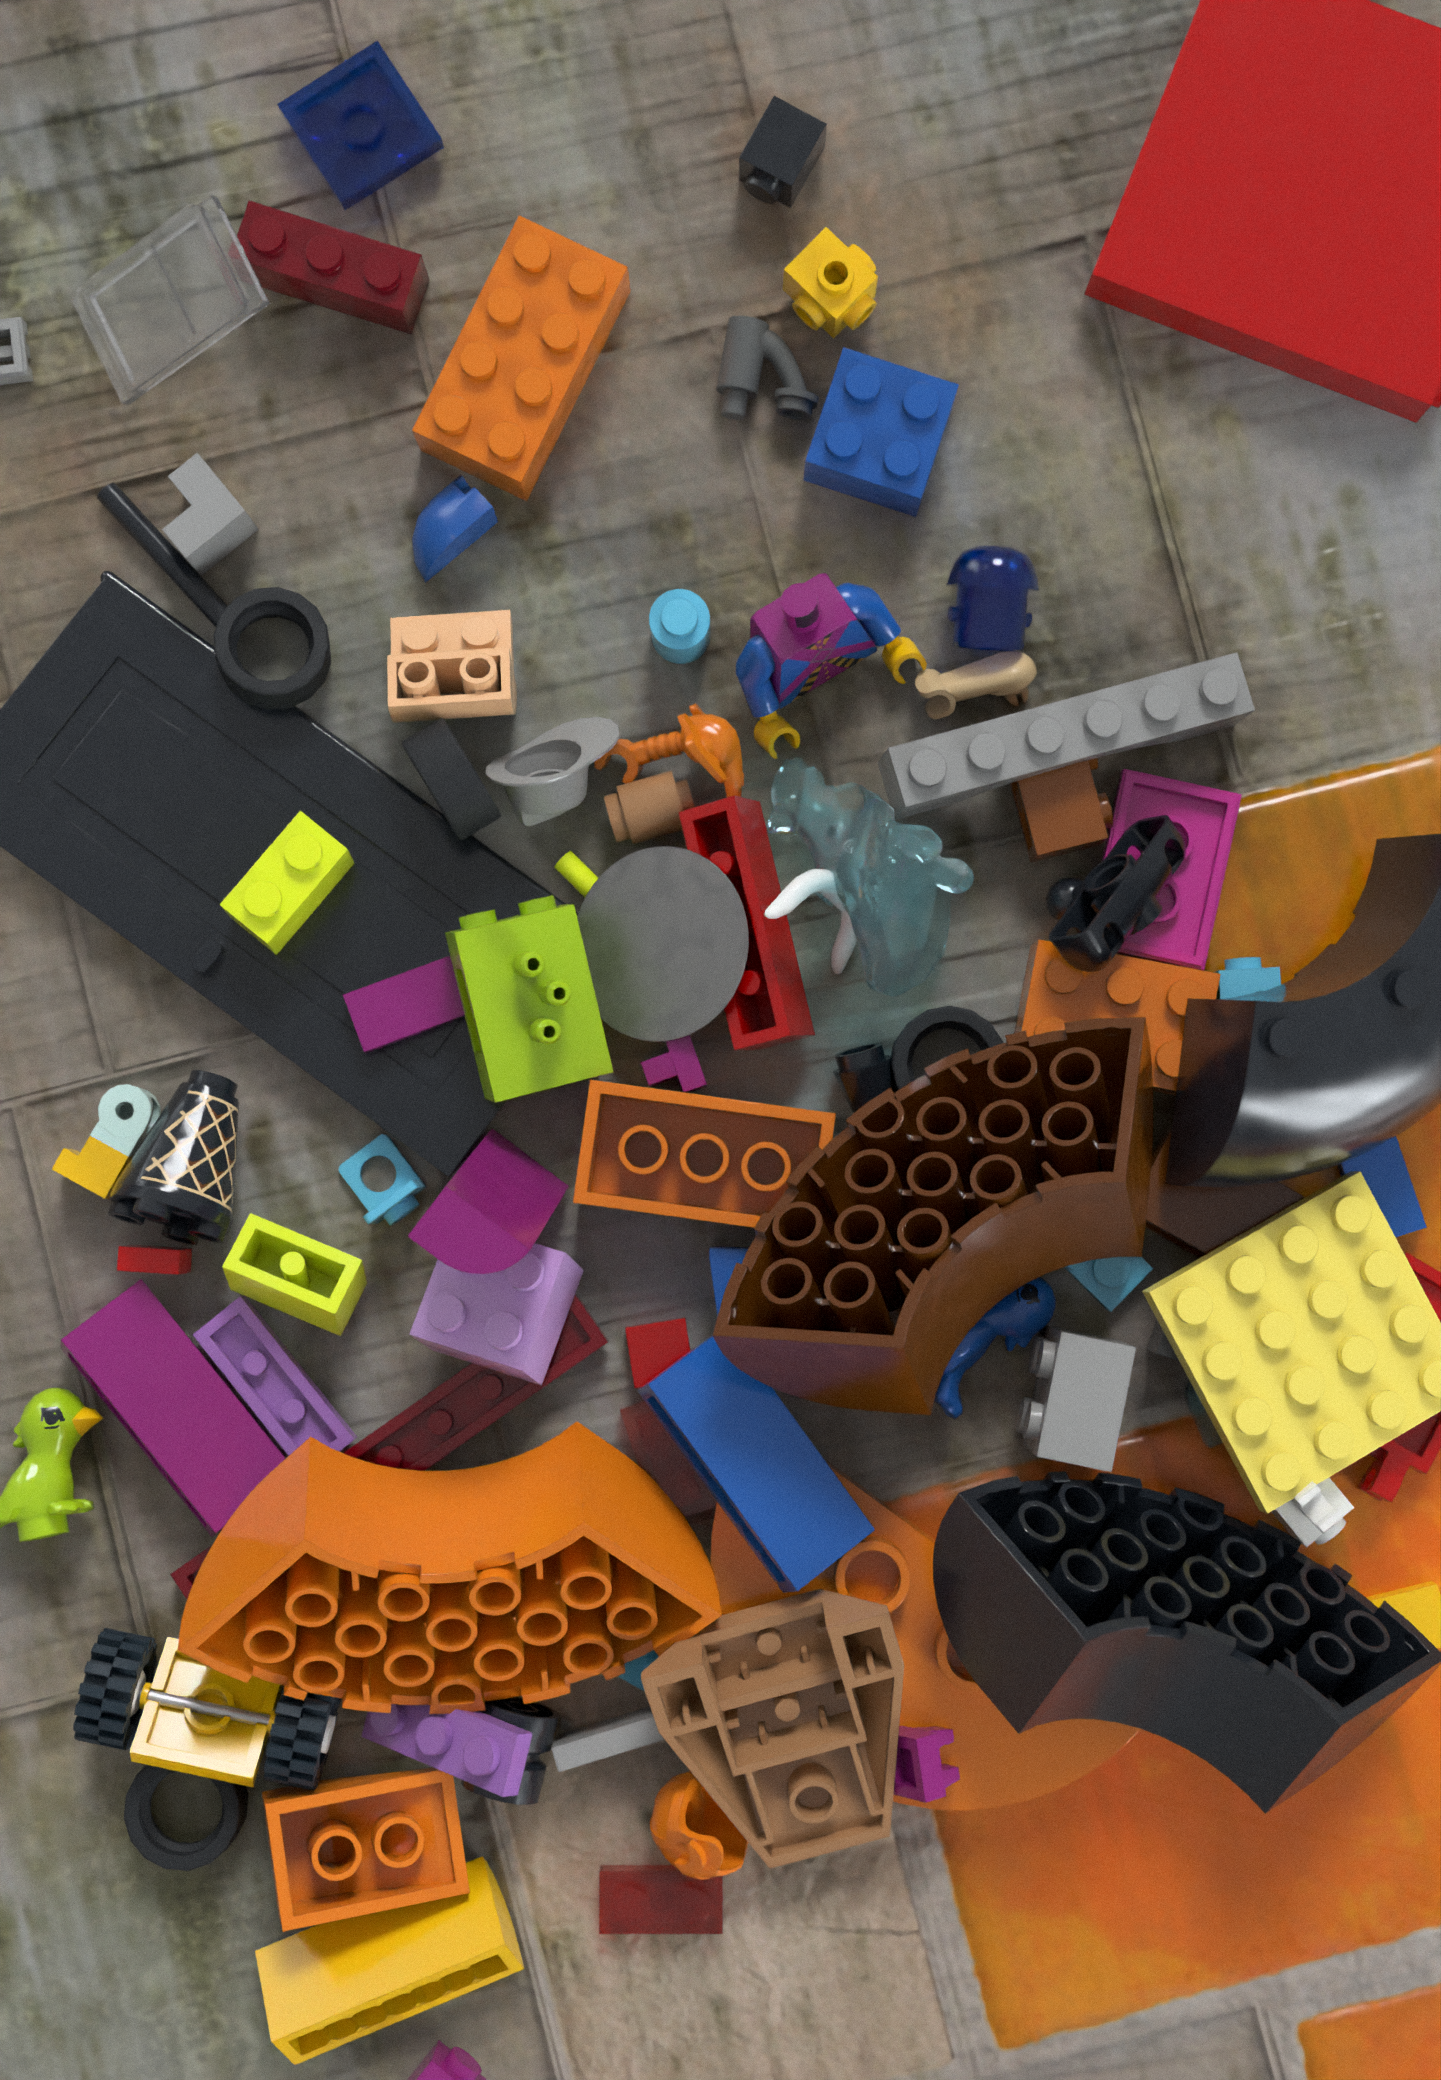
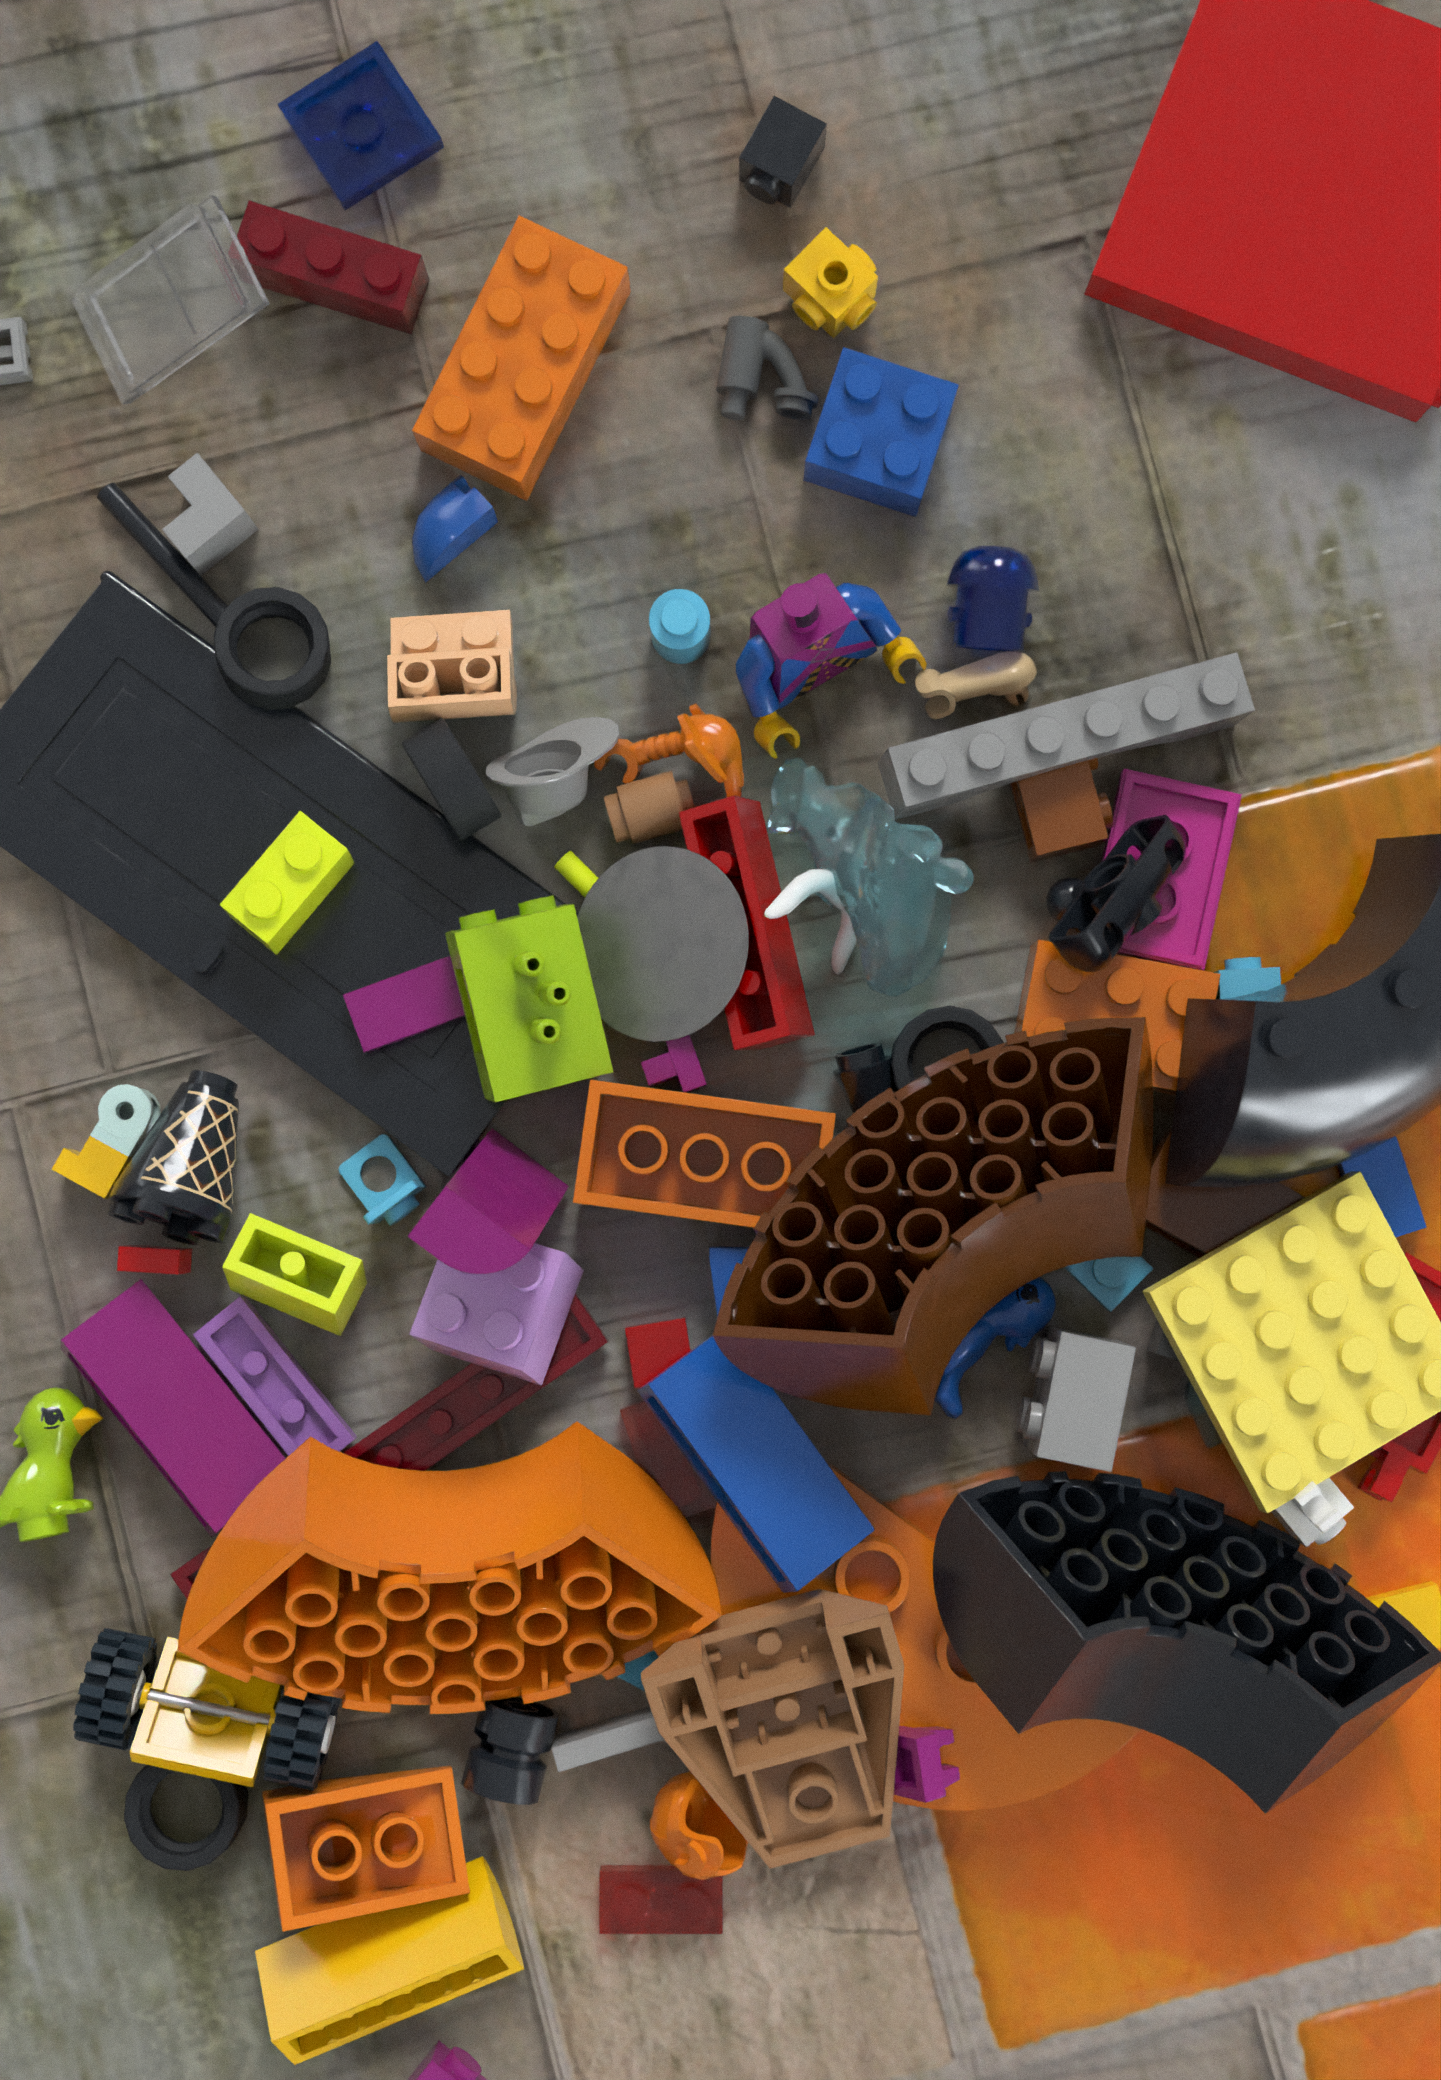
(458, 1743): medium lavender plate -> none

